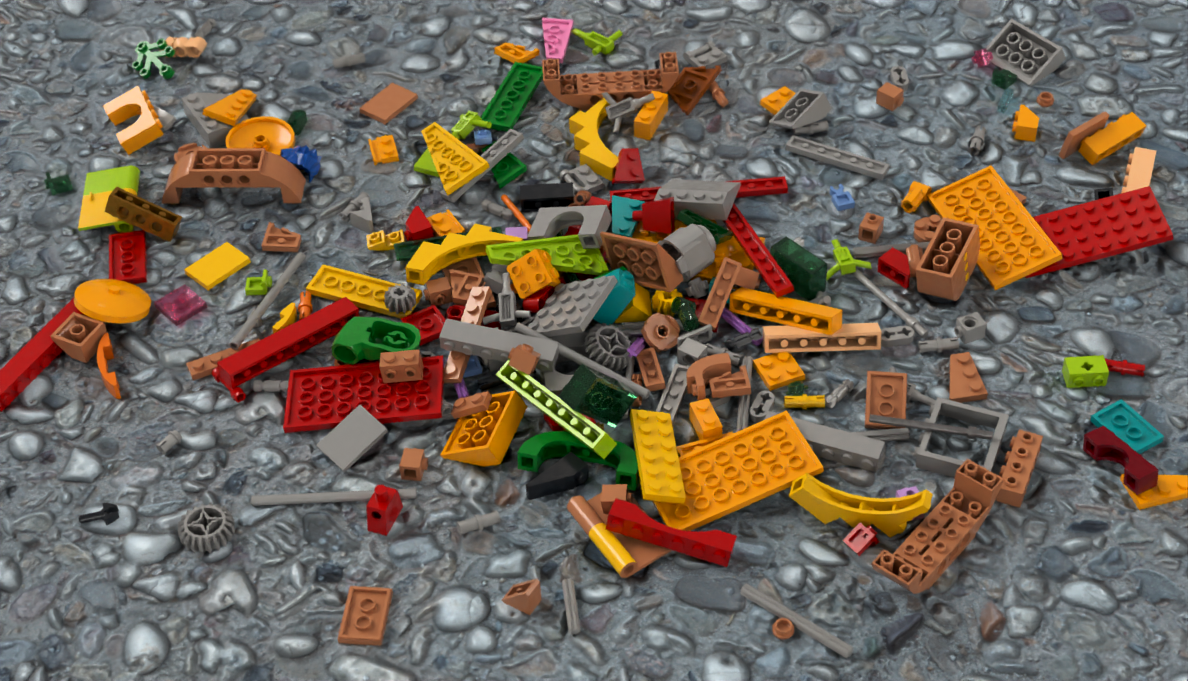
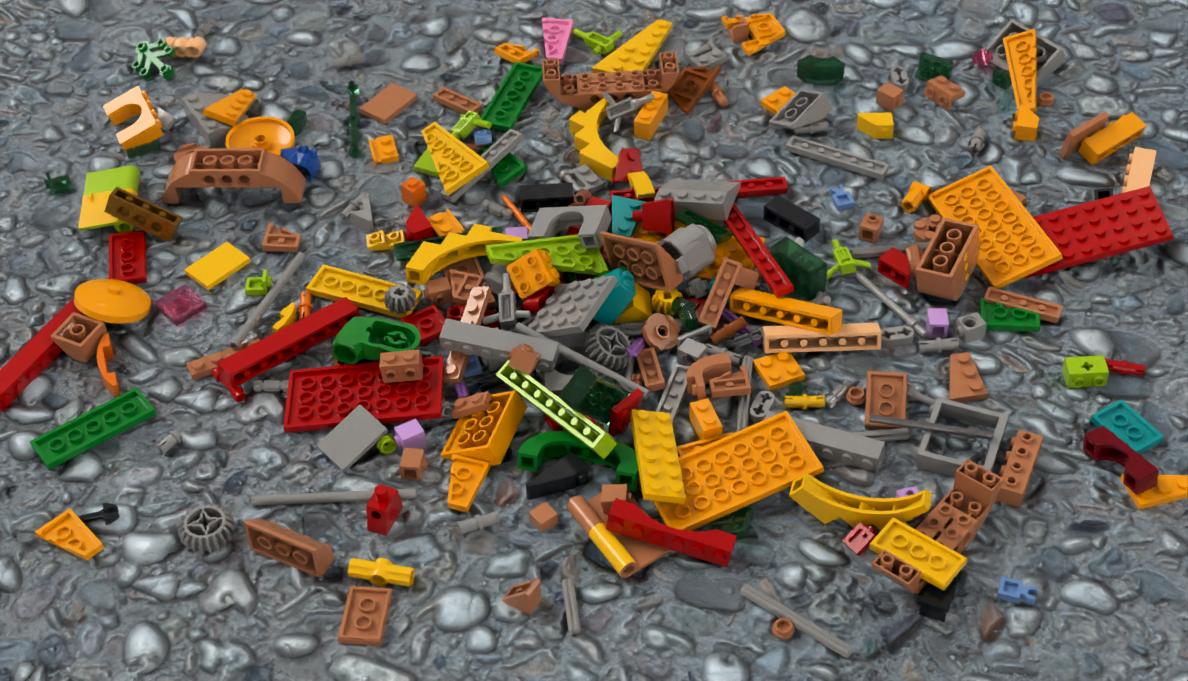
(71, 535): none -> light orange wing
(92, 428): none -> green plate
(143, 149): none -> clear green axle
(288, 546): none -> nougat slope
(353, 120): none -> clear green piece
(381, 572): none -> yellow piece
(389, 447): none -> lime plate
(409, 435): none -> lavender brick
(413, 192): none -> orange brick
(456, 101): none -> nougat plate
(465, 481): none -> light orange wing
(543, 517): none -> nougat piece
(621, 413): none -> red wing
(638, 51): none -> yellow wing
(641, 184): none -> yellow slope
(728, 330): none -> dark orange pin
(738, 523): none -> clear green plate
(739, 32): none -> nougat panel
(762, 28): none -> light orange wing
(791, 218): none -> black brick
(820, 70): none -> clear green brick
(855, 396): none -> nougat plate
(876, 124): none -> yellow slope
(933, 66): none -> clear green bracket
(934, 560): none -> yellow tile
(935, 602): none -> black slope
(937, 322): none -> lavender brick
(943, 91): none -> nougat bracket
(1008, 319): none -> green wing
(1013, 590): none -> medium blue plate
(1022, 64): none -> light orange wing
(1047, 310): none -> nougat plate

